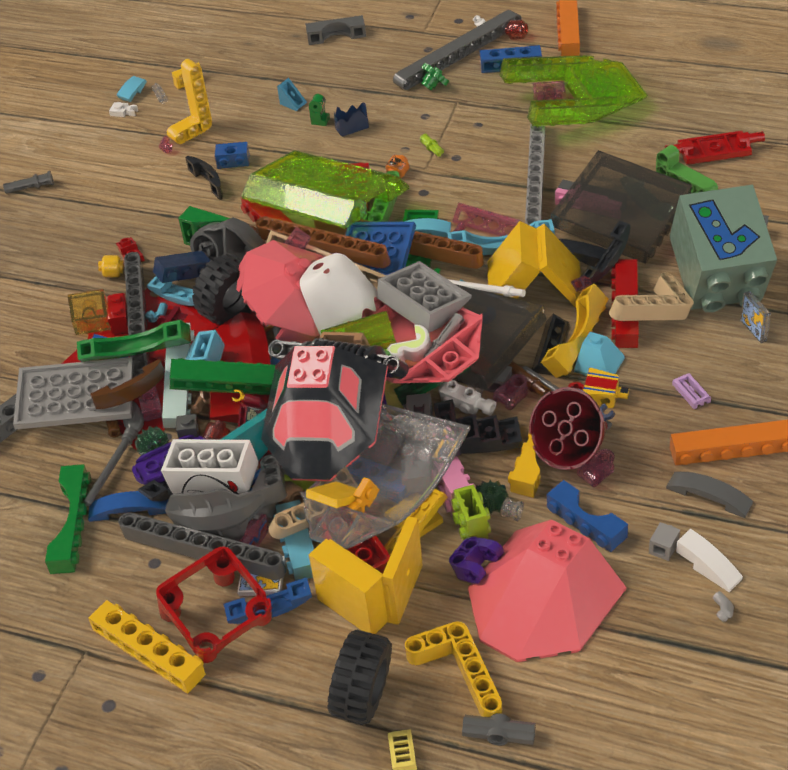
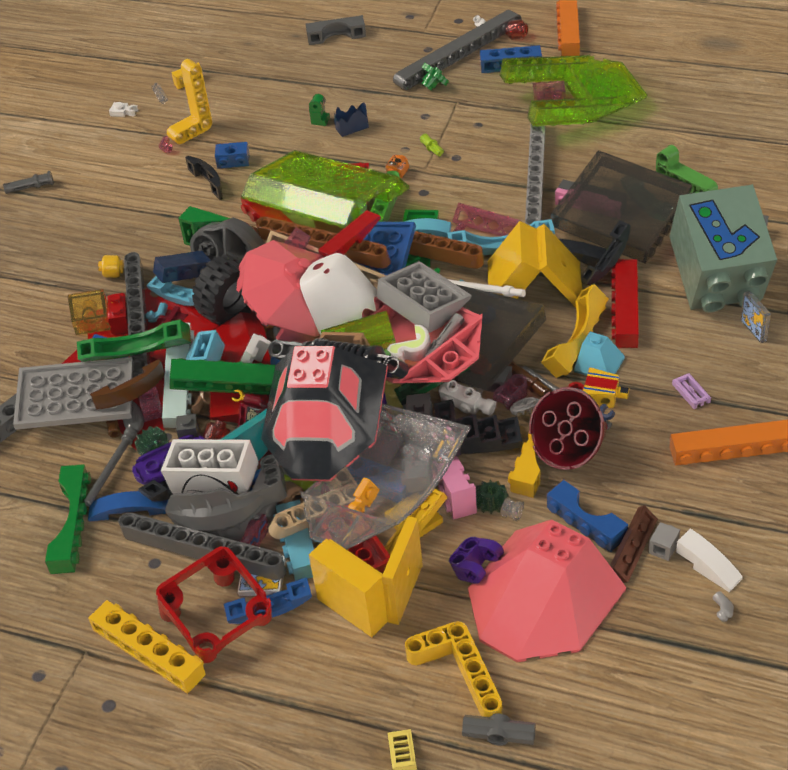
(127, 246): red slope -> none
(130, 88): medium azure slope -> none
(256, 349): none -> white bracket
(290, 96): dark azure slope -> none
(332, 494): yellow tile -> none
(354, 232): none -> red slope
(359, 677): black tyre -> none
(470, 513): lime brick -> none
(524, 406): none -> light grey gear
(552, 336): black slope -> none
(581, 283): clear pink piece -> none
(597, 468): clear pink piece -> none
(633, 543): none -> copper plate
(669, 304): tan beam -> none
(712, 489): dark grey slope -> none
(717, 146): red plate -> none

